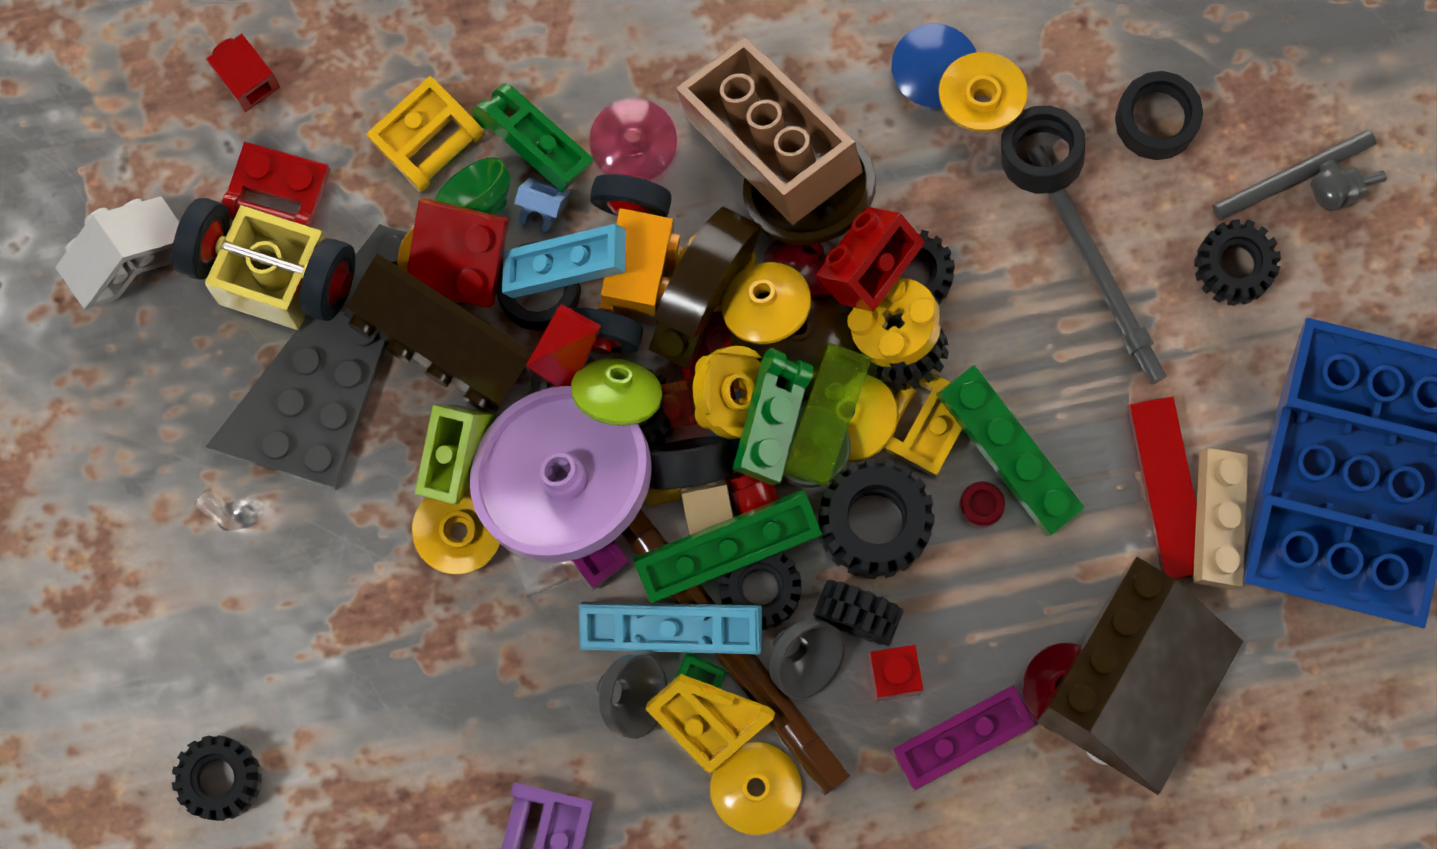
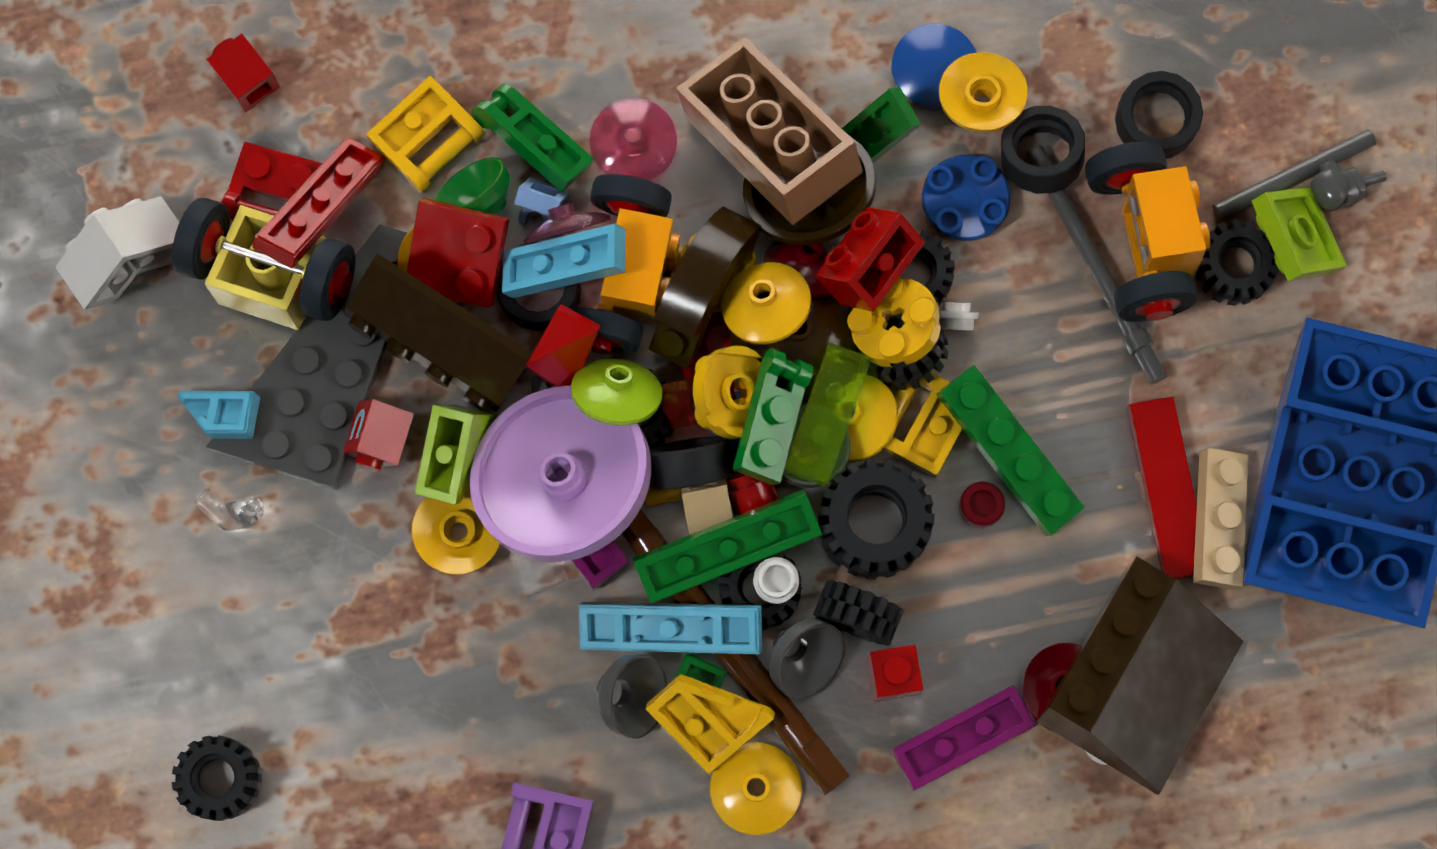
(223, 412): none -> medium azure tile
(318, 202): none -> red tile
(377, 434): none -> brick
(564, 220): none -> clear pink dish
(776, 580): none -> white plate
(883, 123): none -> green tile
(957, 316): none -> white plate
(966, 197): none -> blue dish
(1160, 228): none -> brick
(1298, 234): none -> lime plate

